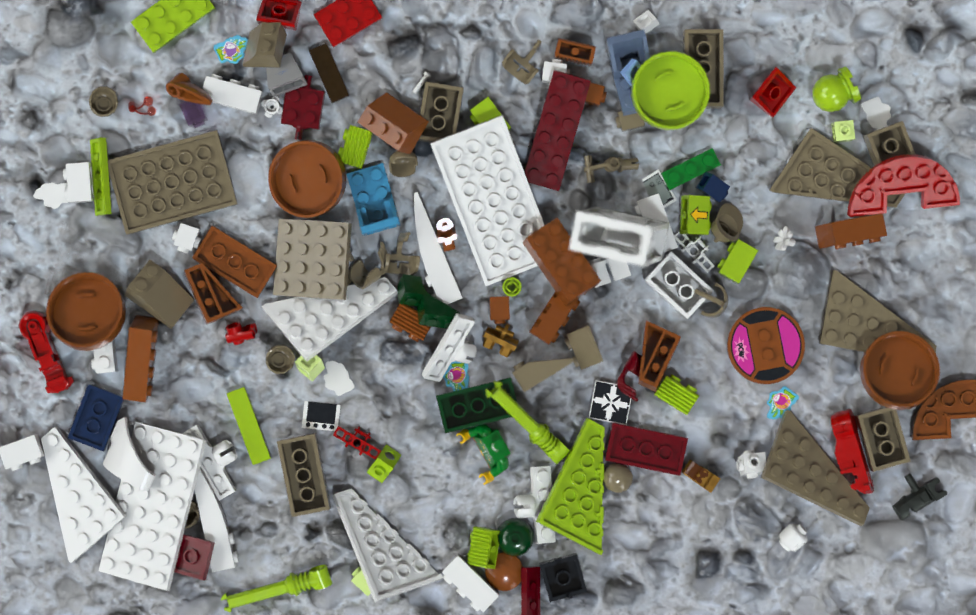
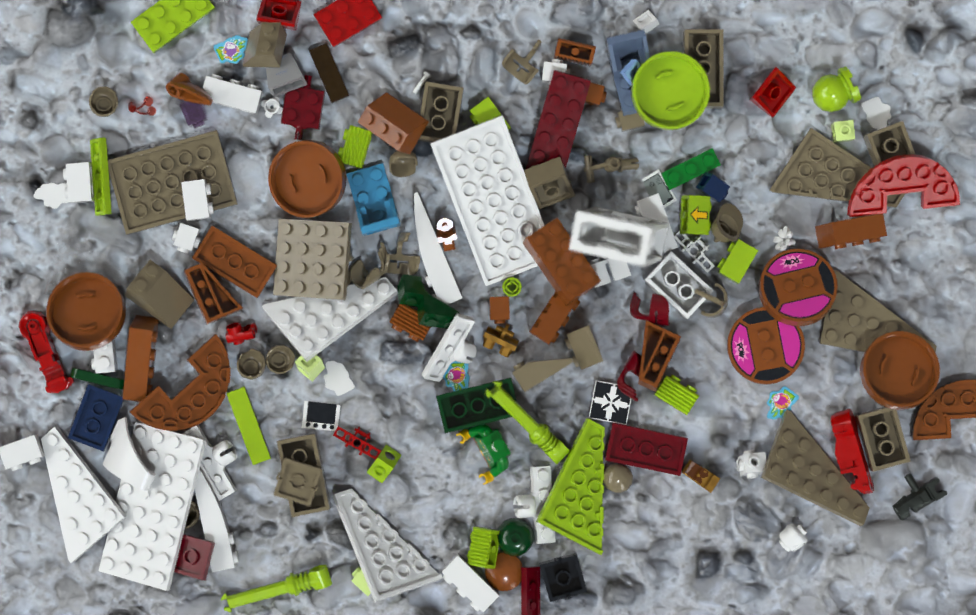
(97, 378): none -> dark green beam
(197, 200): none -> white brick
(197, 399): none -> dark orange plate
(251, 364): none -> dark tan hair
(297, 482): none -> dark tan plate
(549, 183): none -> dark tan slope
(658, 304): none -> dark red helmet
(798, 287): none -> brick

